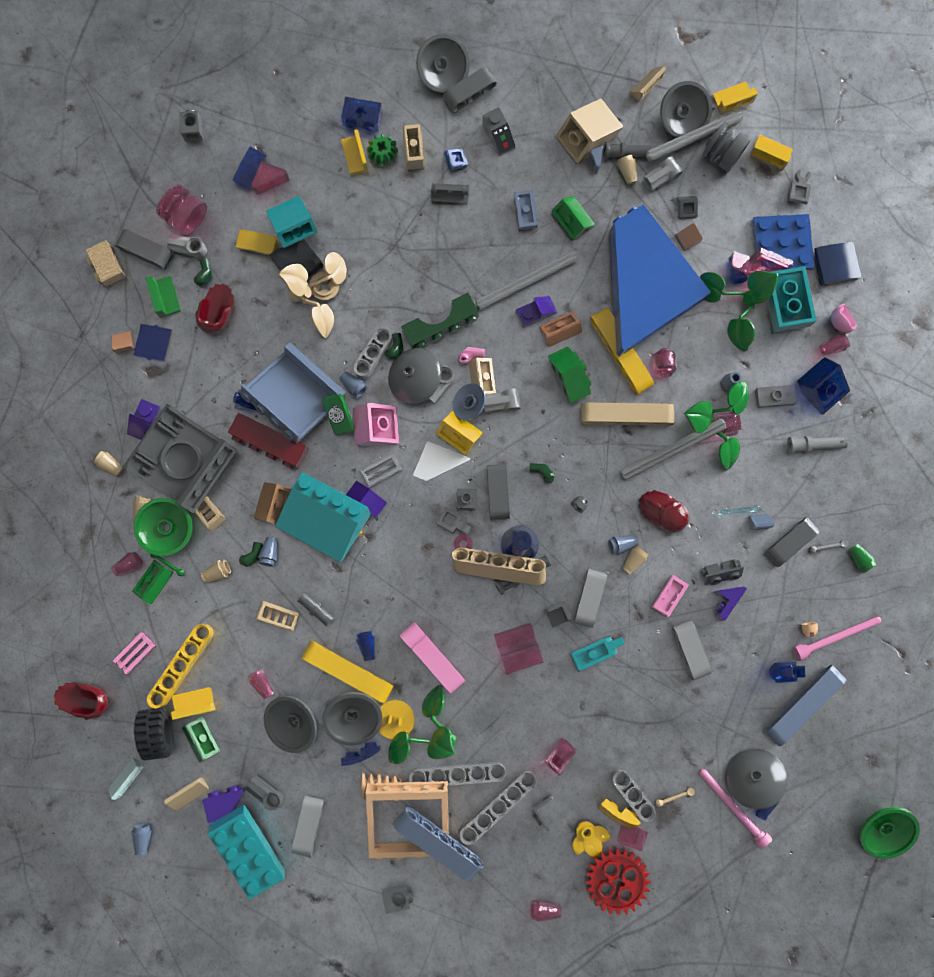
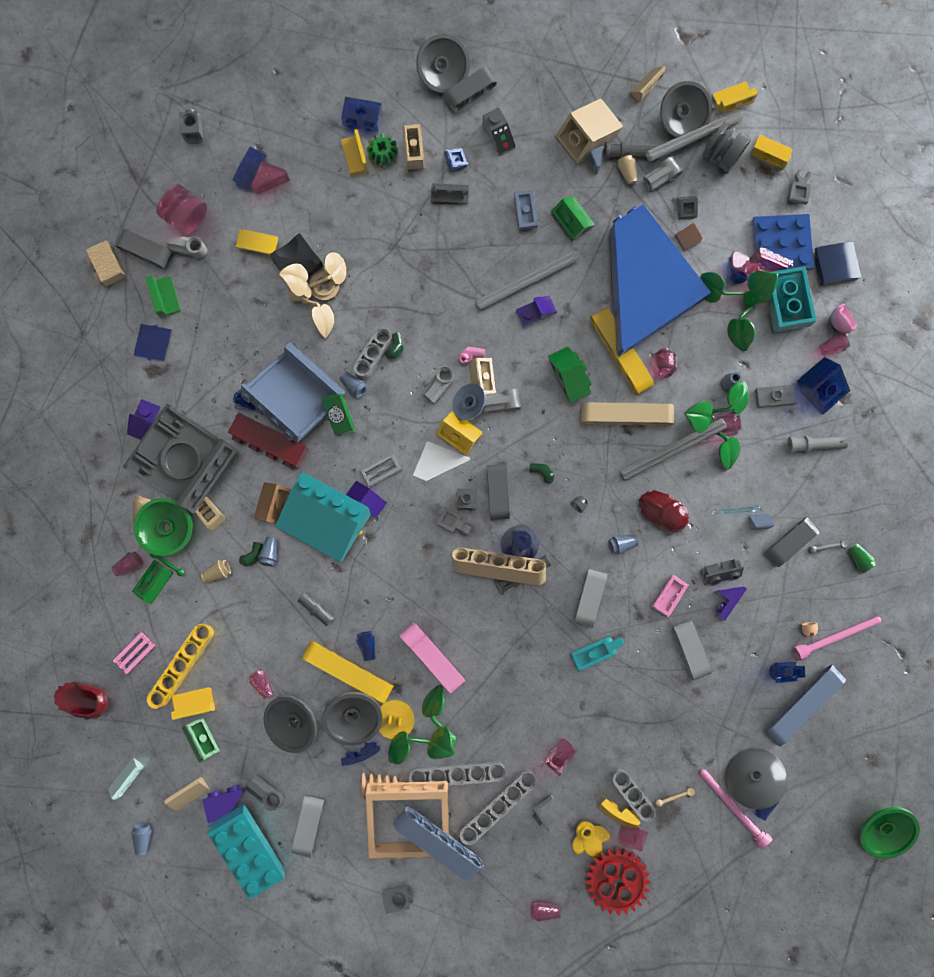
(108, 464): tan cone -> none
(122, 342): nougat slope -> none
(153, 733): black tyre -> none
(205, 274): dark green arm -> none
(215, 309): dark red hair -> none
(263, 605): tan slope -> none
(291, 221): teal brick -> none
(375, 424): bright pink slope -> none
(421, 381): dark grey dish -> none
(462, 312): dark green arch -> none
(463, 537): clear pink plate -> none
(518, 648): clear pink slope -> none
(558, 614): dark grey panel -> none
(561, 329): nougat slope -> none
(635, 559): tan cone -> none

